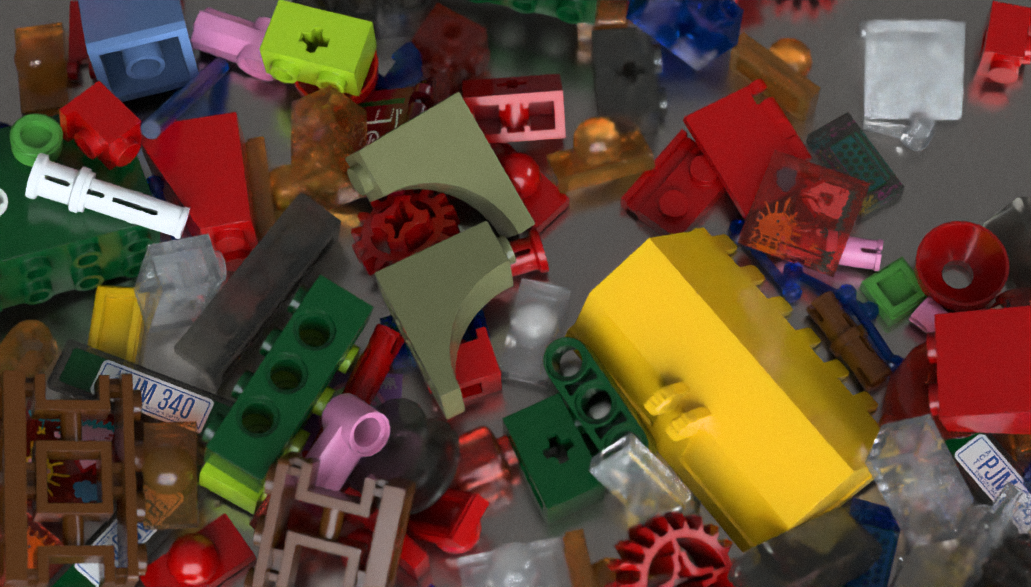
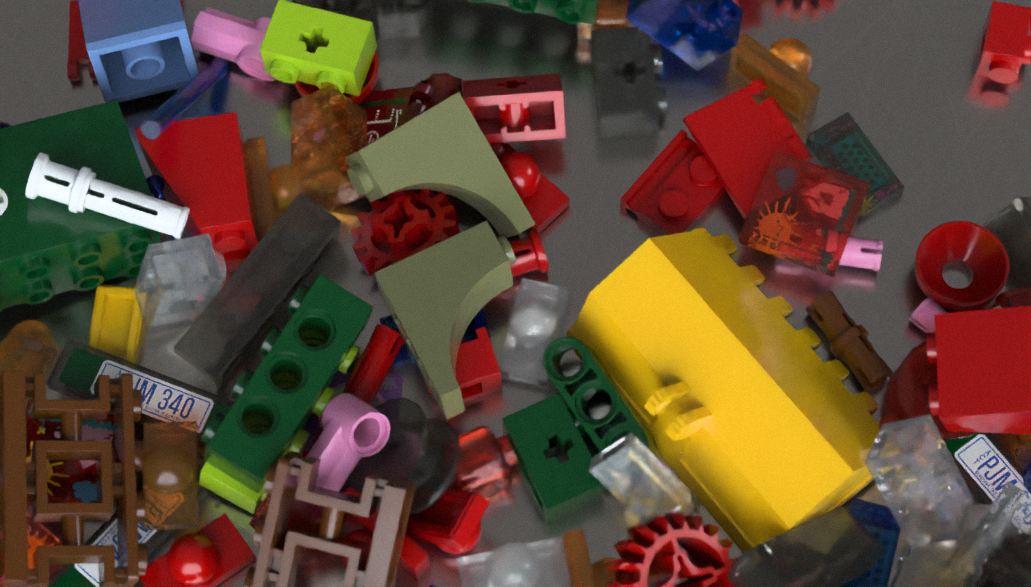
(34, 135): bright green tile -> none
(42, 68): clear orange tile -> none
(102, 126): red brick -> none
(404, 71): clear blue tile -> none
(452, 44): clear red brick -> none
(599, 156): clear orange tile -> none
(791, 291): clear blue hinge -> none
(795, 273): clear blue hinge -> none
(847, 294): clear blue hinge -> none
(894, 291): bright green tile -> none
(913, 68): clear bracket -> none
(914, 135): clear hand -> none

